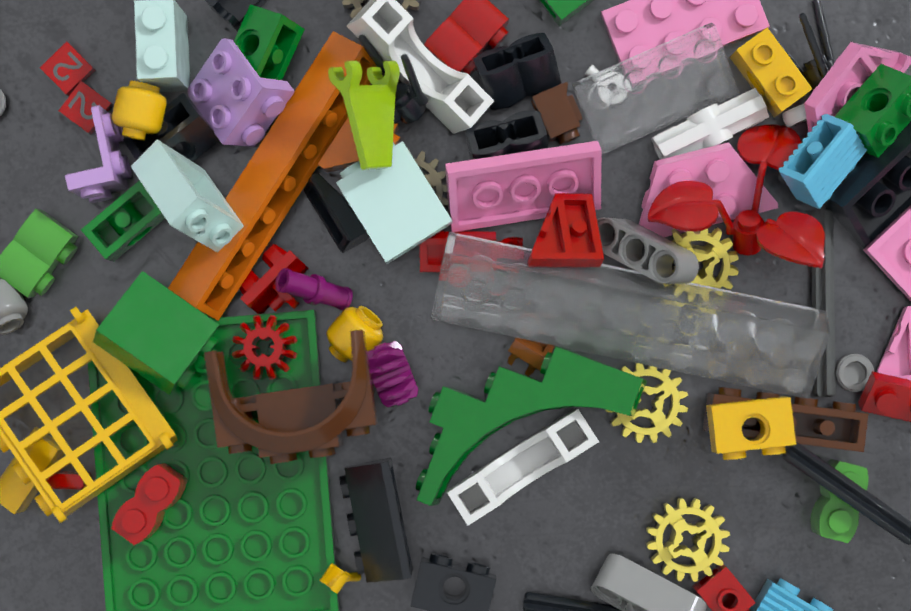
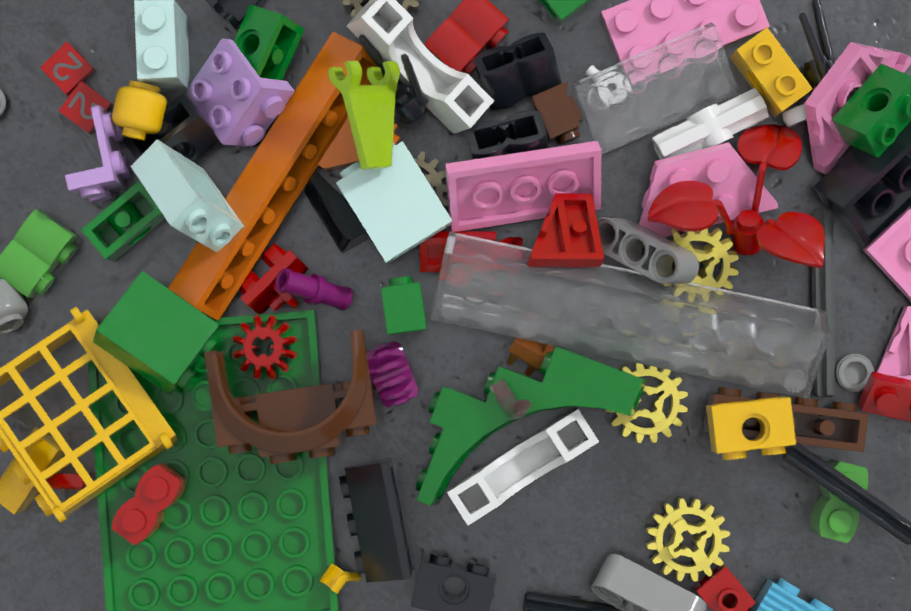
(350, 320): yellow head -> none
(403, 306): none -> green brick
(508, 402): none -> animal
(822, 160): medium azure brick -> none

